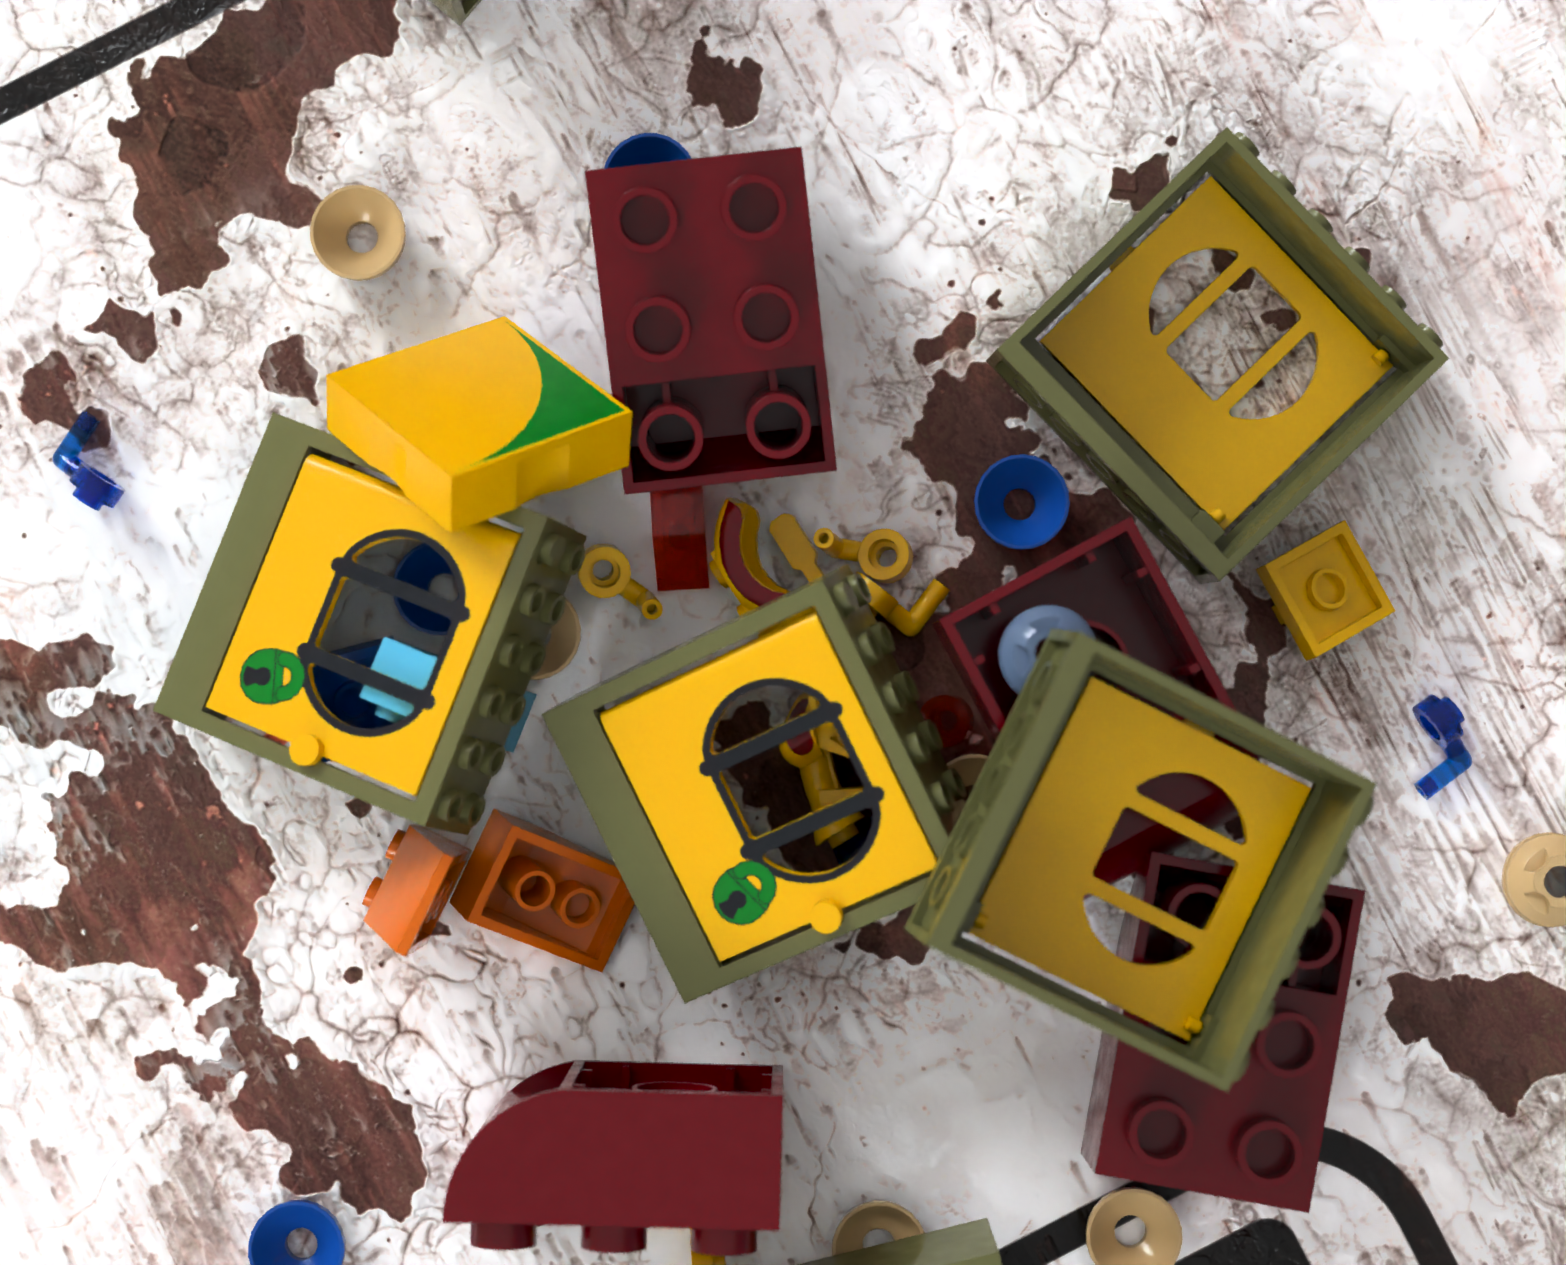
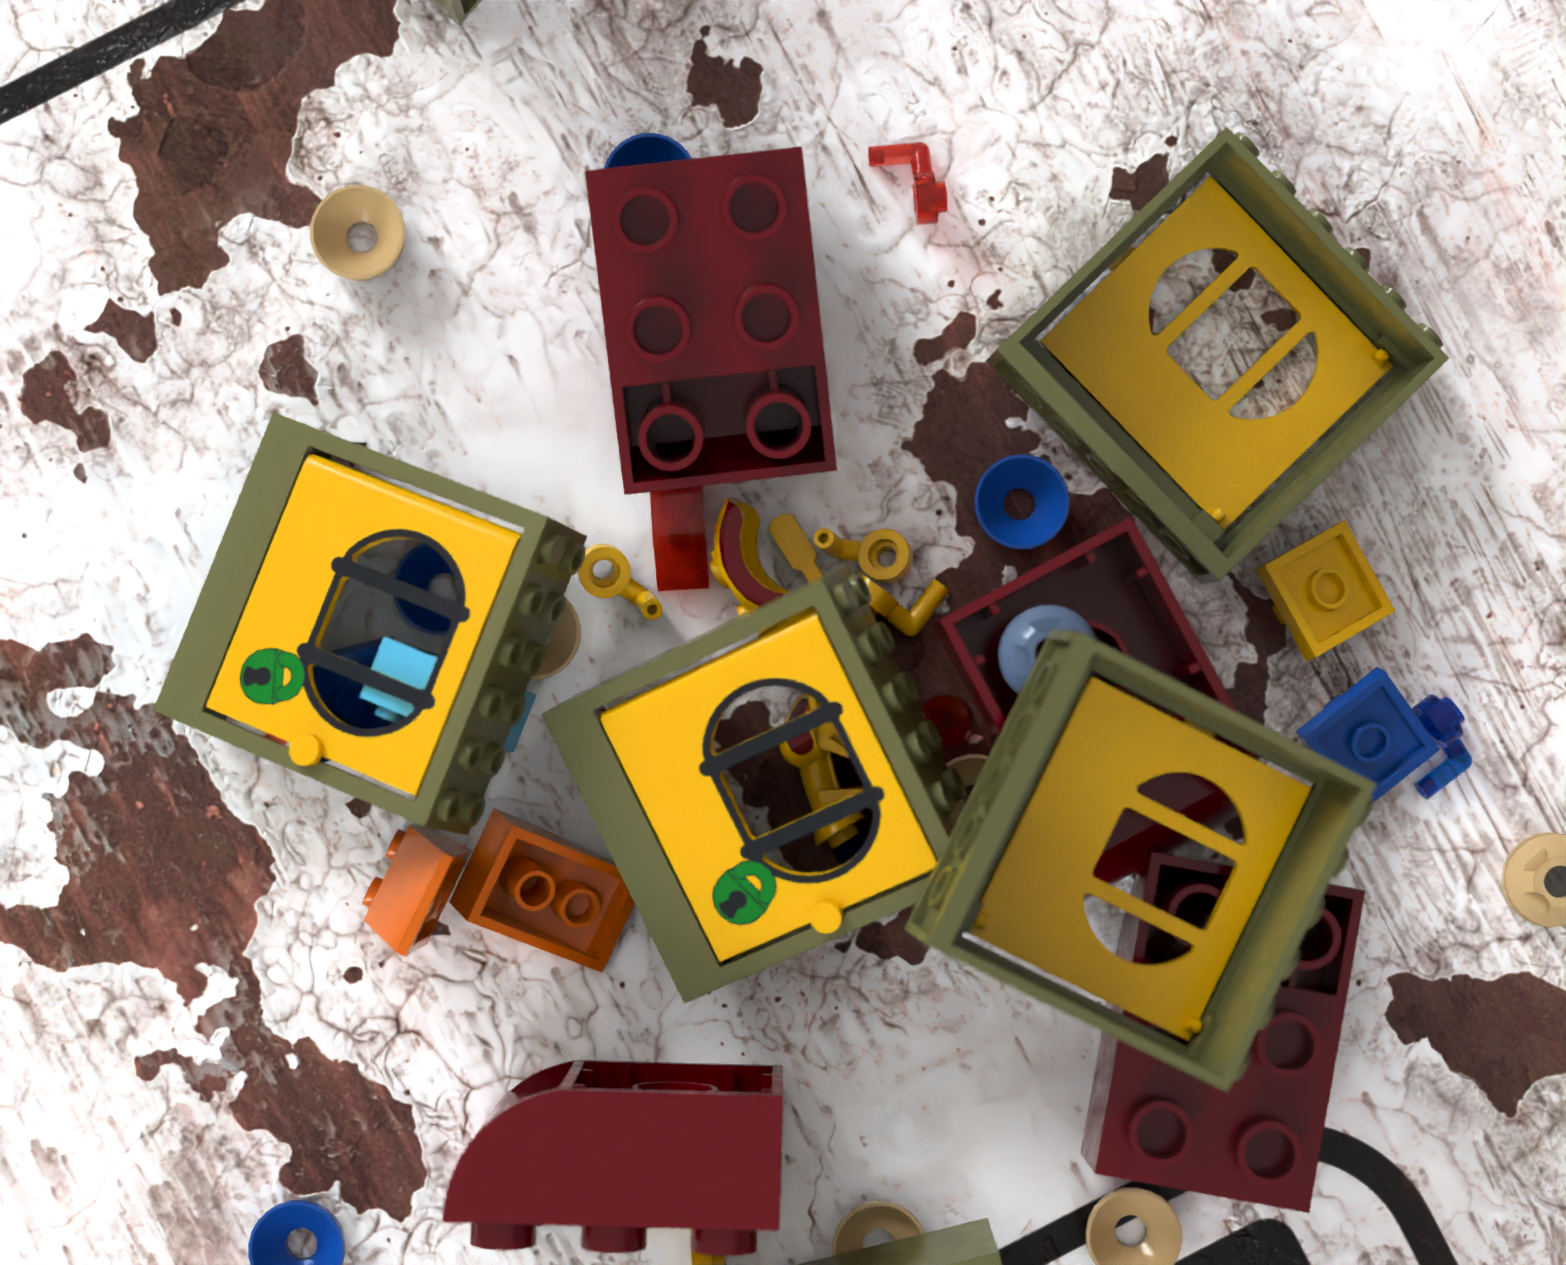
(91, 485): clear blue plate -> none
(478, 422): yellow tile -> none
(928, 194): none -> clear red plate
(1371, 732): none -> blue hinge

